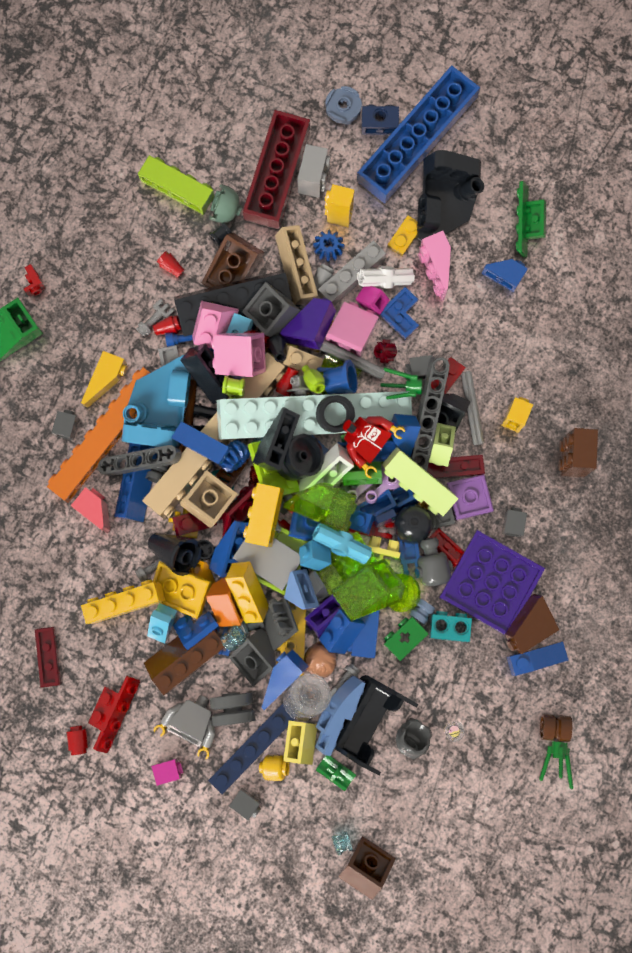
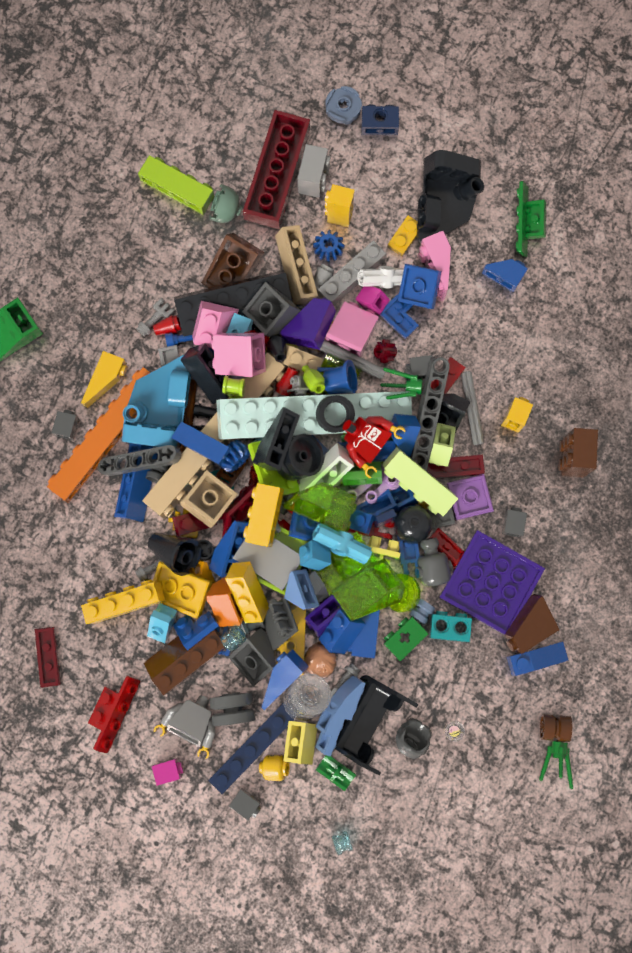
(36, 284): red bracket -> none
(77, 740): red brick -> none
(92, 506): coral slope -> none
(170, 264): red cone -> none
(219, 234): black bush -> none
(367, 868): reddish brown slope -> none
(418, 134): blue brick -> none
(419, 286): none -> blue plate

